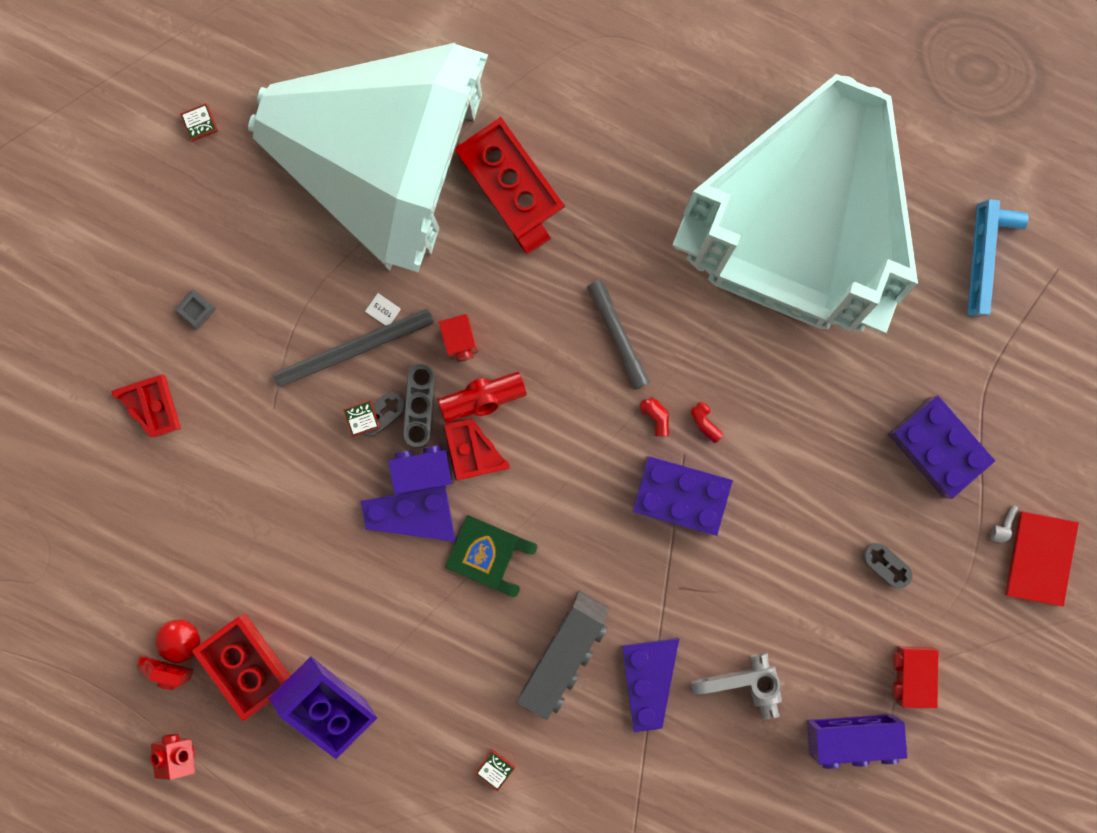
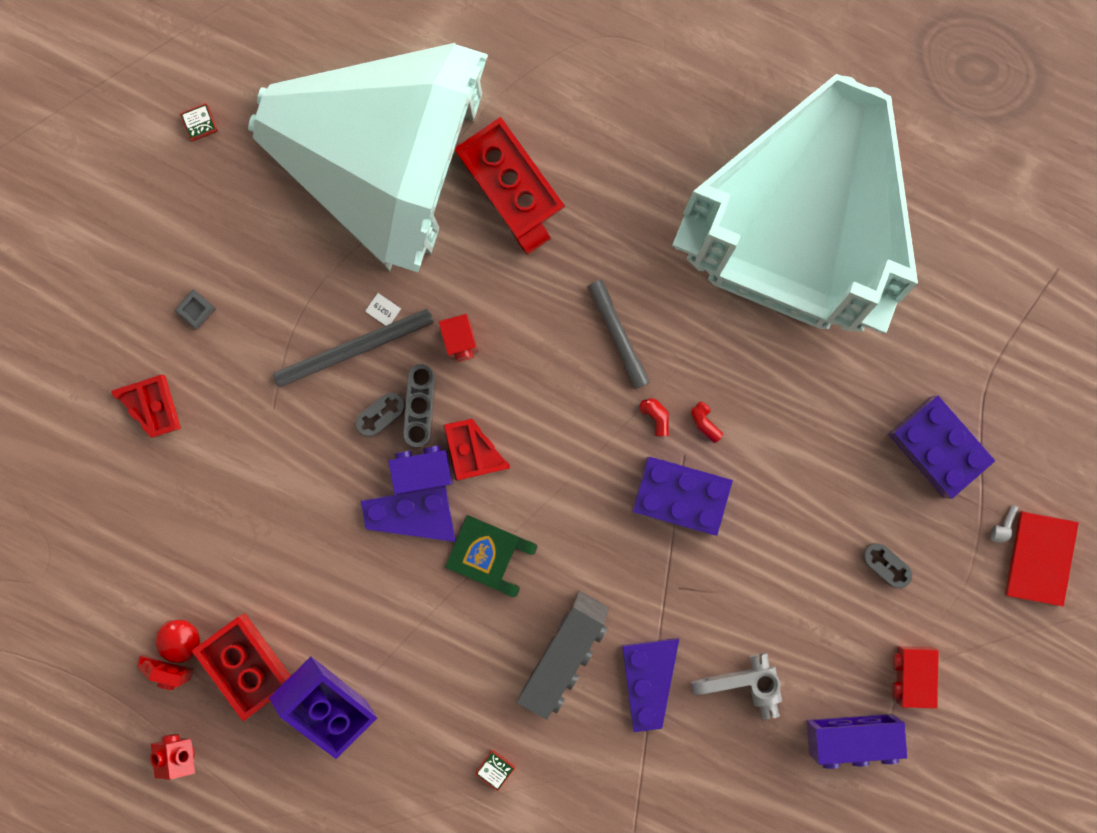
(361, 418): tile -> none
(482, 397): red piece -> none
(984, 250): dark azure piece -> none

